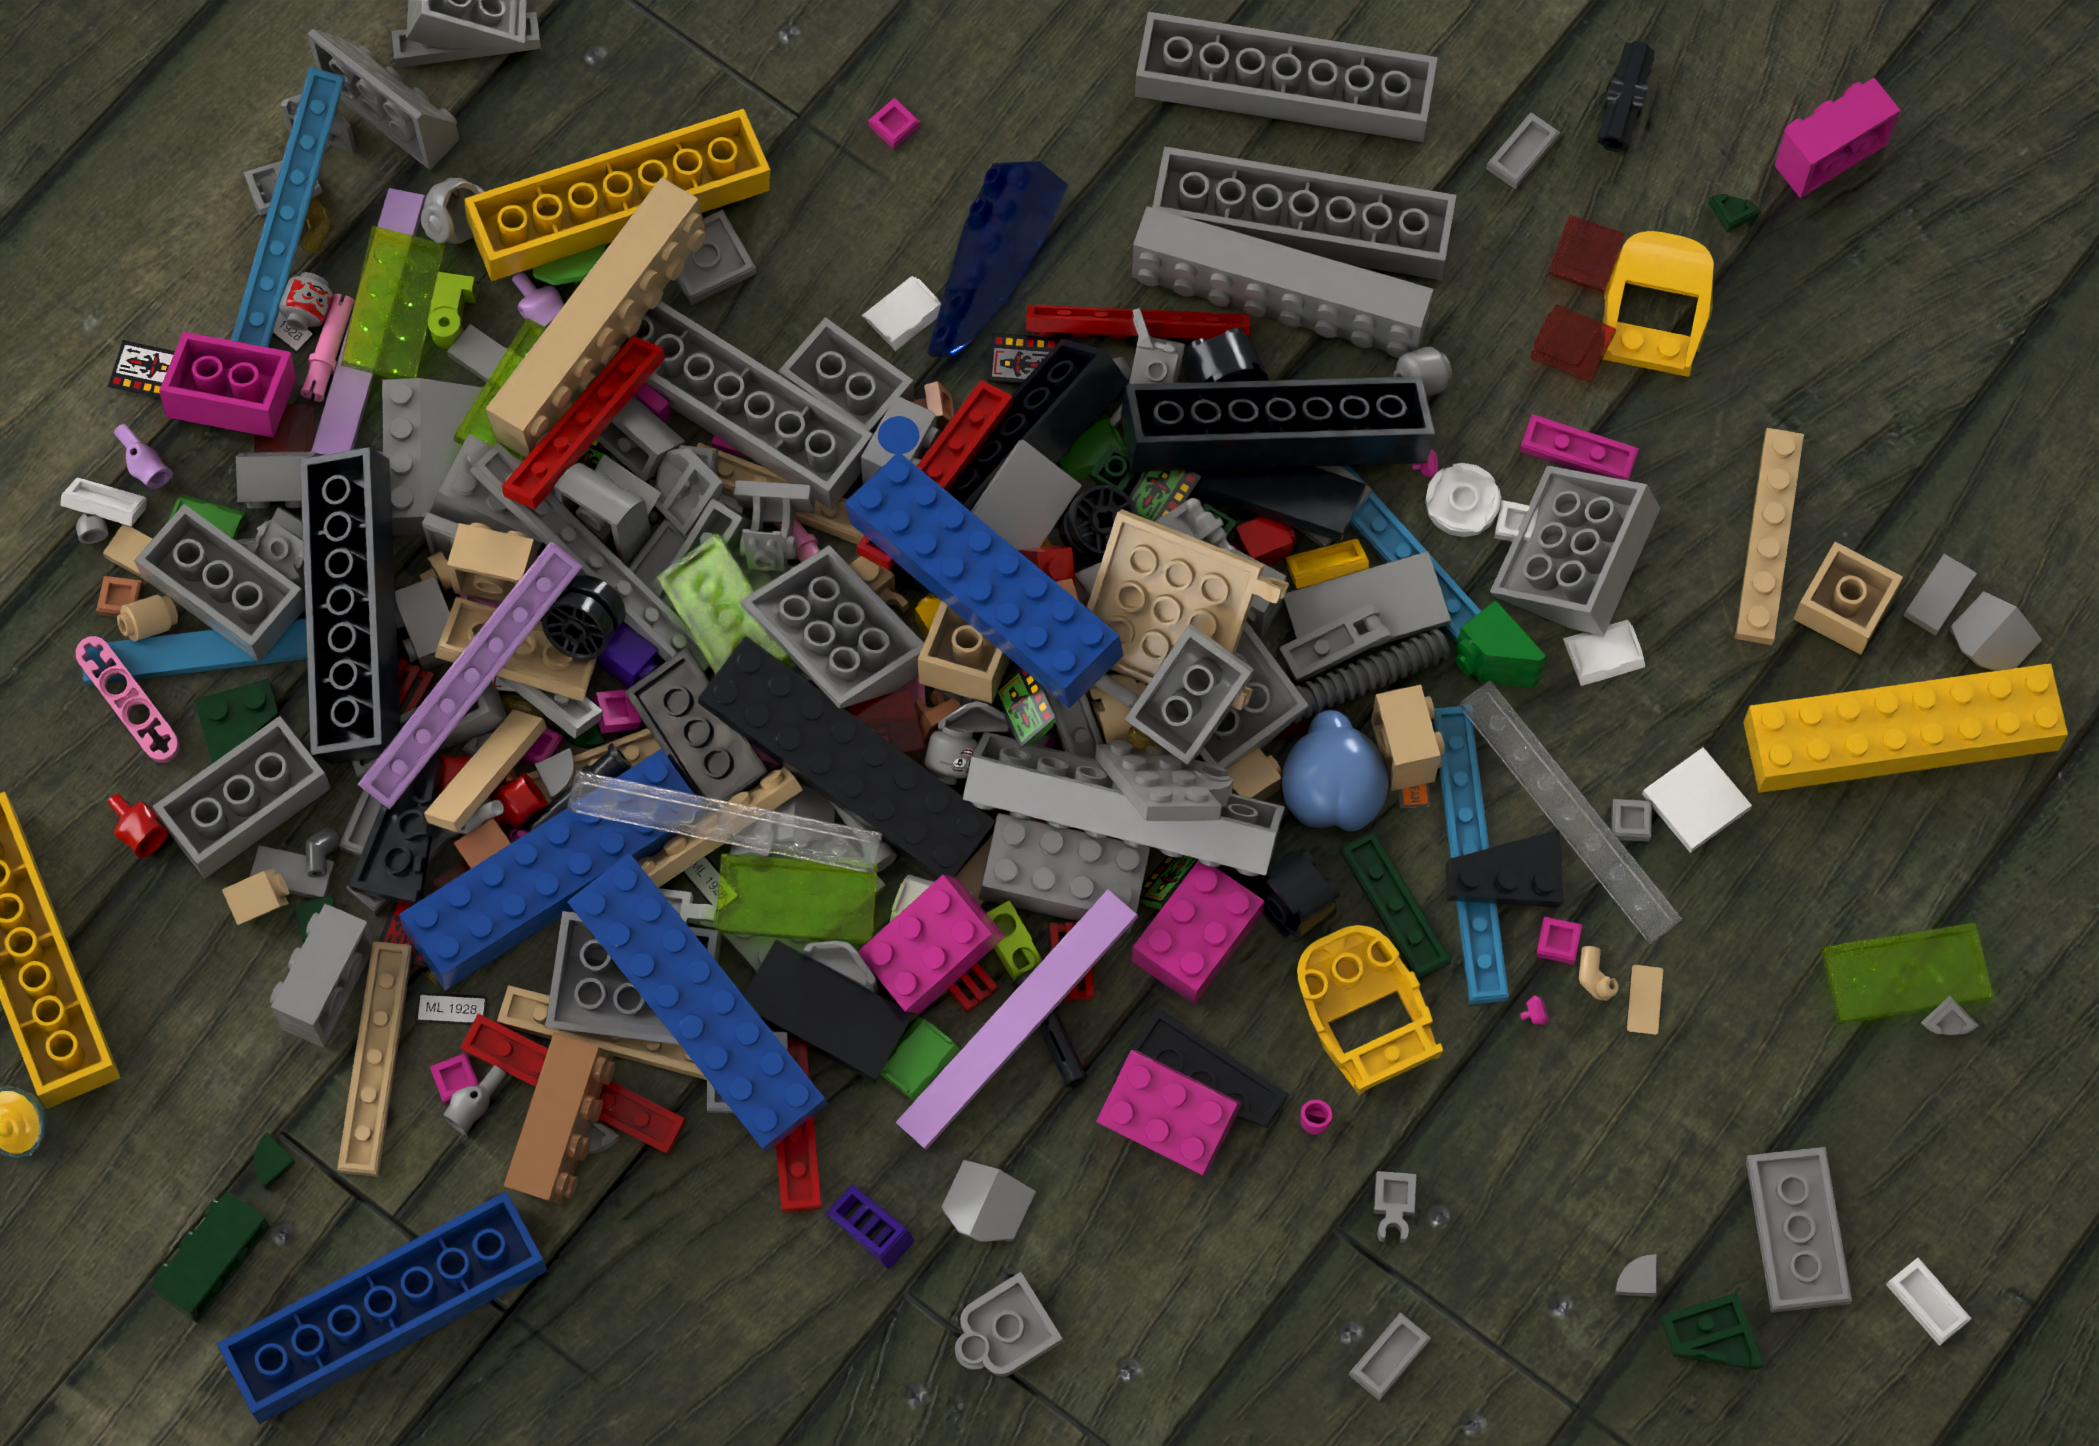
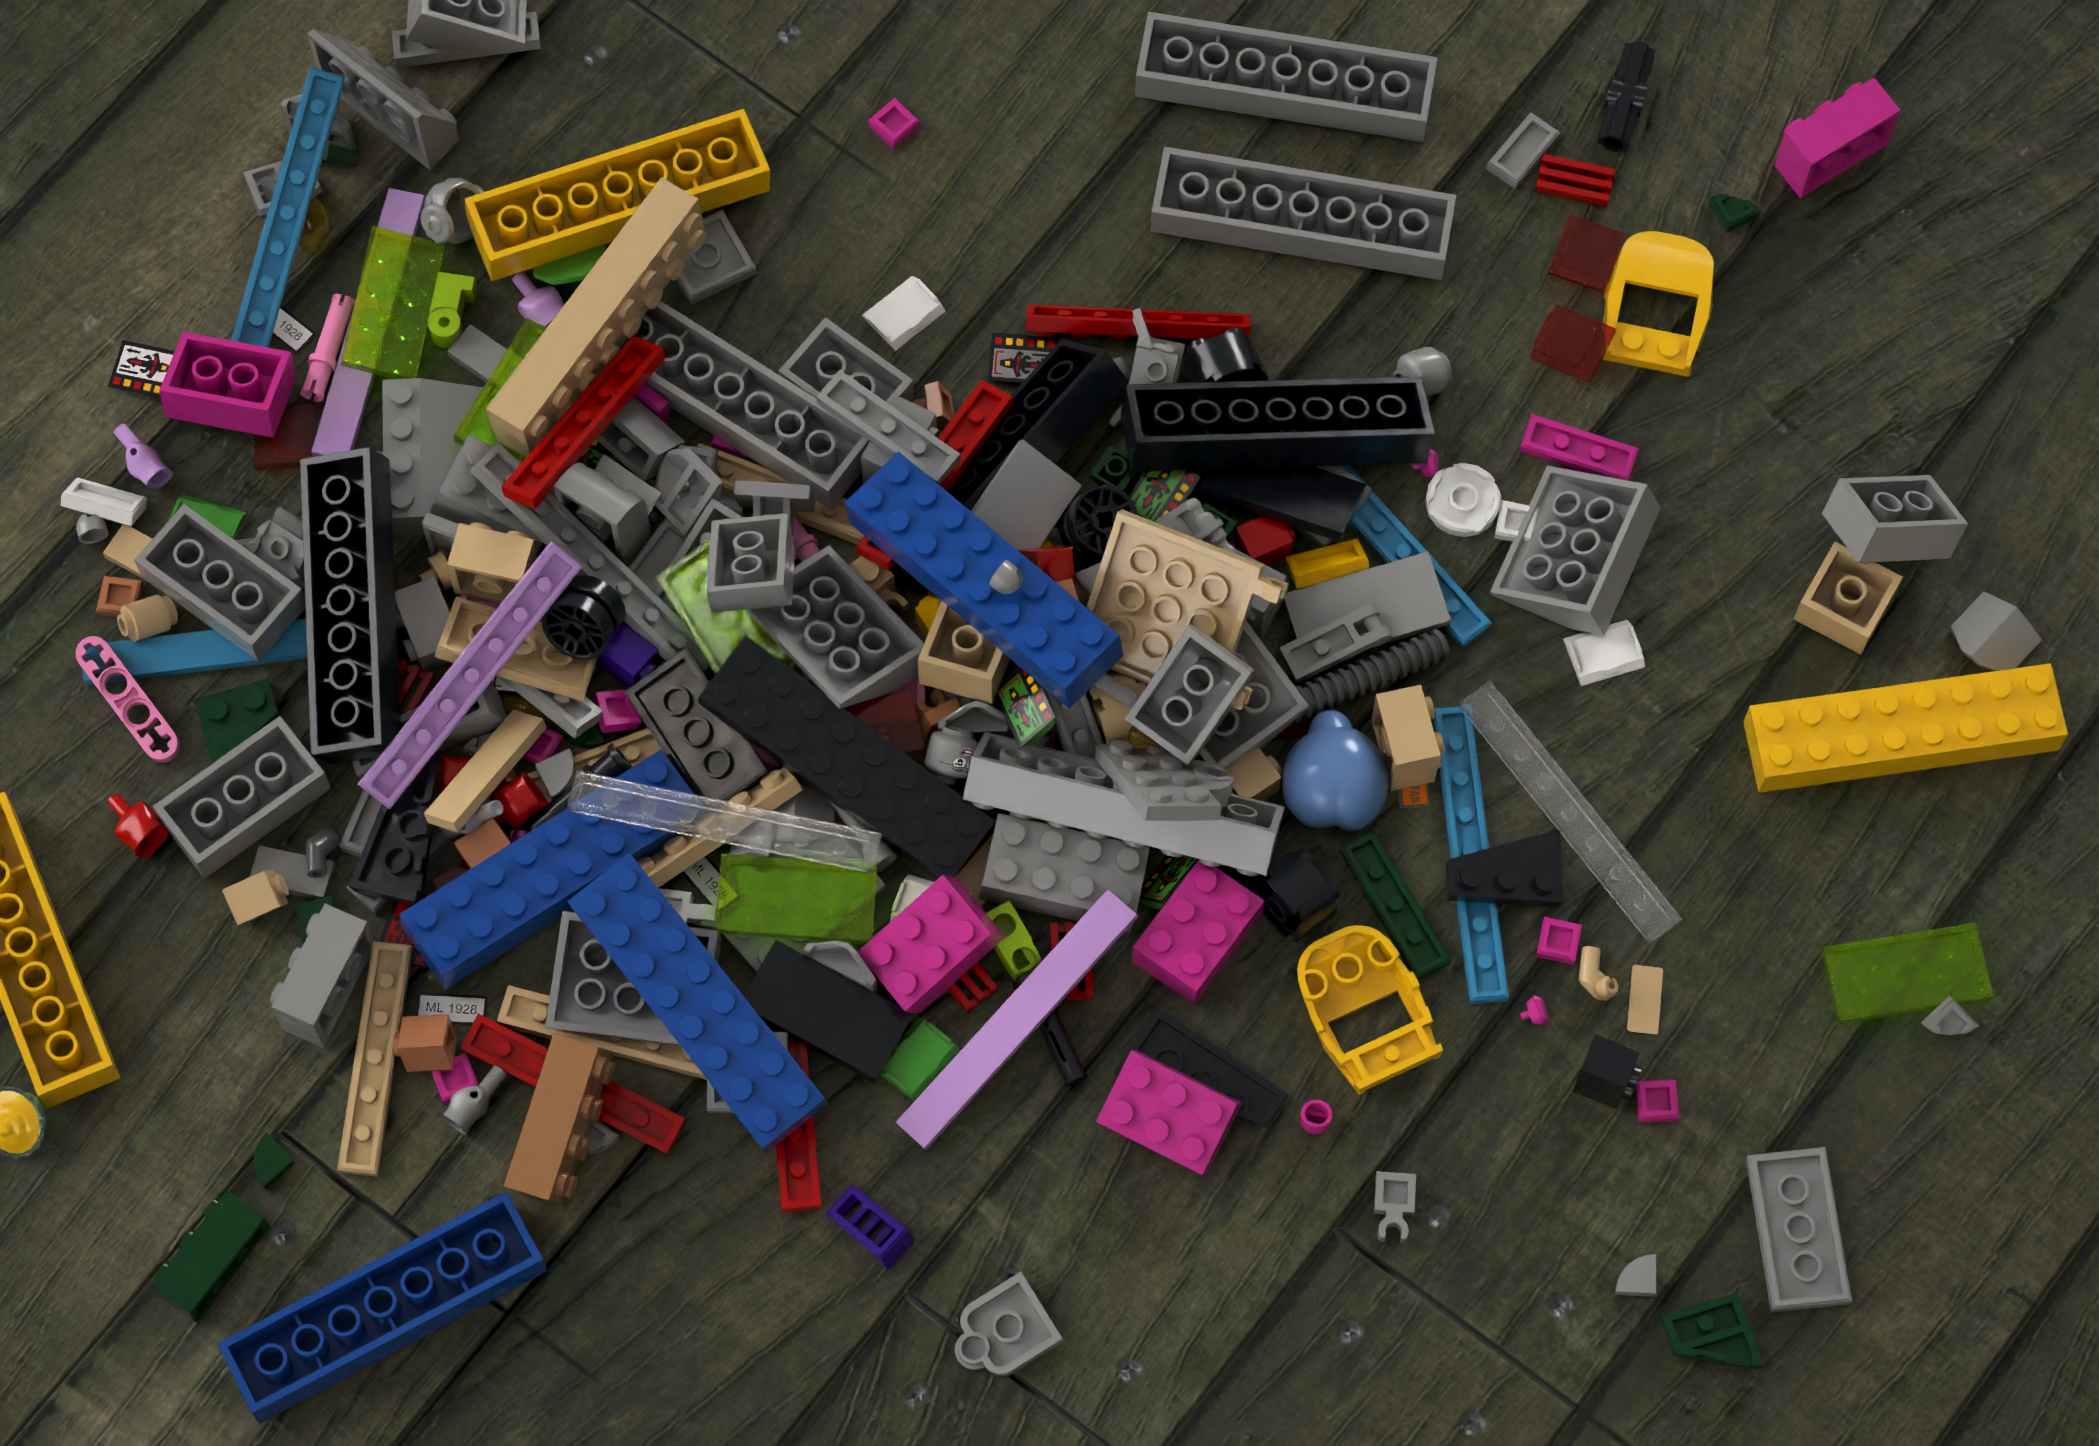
(269, 478): light grey brick -> none
(306, 301): light grey head -> none
(340, 155): none -> dark green tile
(426, 1043): none -> nougat brick
(750, 563): none -> light grey brick
(887, 426): none -> light grey plate
(987, 1203): light grey slope -> none
(995, 249): clear blue wedge -> none
(1006, 578): none -> light grey hinge
(1090, 448): bright green piece -> none
(1280, 283): light grey brick -> none
(1390, 1356): light grey tile -> none
(1498, 650): green slope -> none
(1575, 174): none -> red tile
(1608, 1072): none -> black brick
(1631, 819): light grey tile -> none
(1657, 1101): none -> dark pink tile
(1696, 799): white tile -> none
(1769, 536): tan plate -> none
(1894, 518): none -> light grey brick
(1928, 1301): white tile -> none
(1940, 594): light grey tile -> none

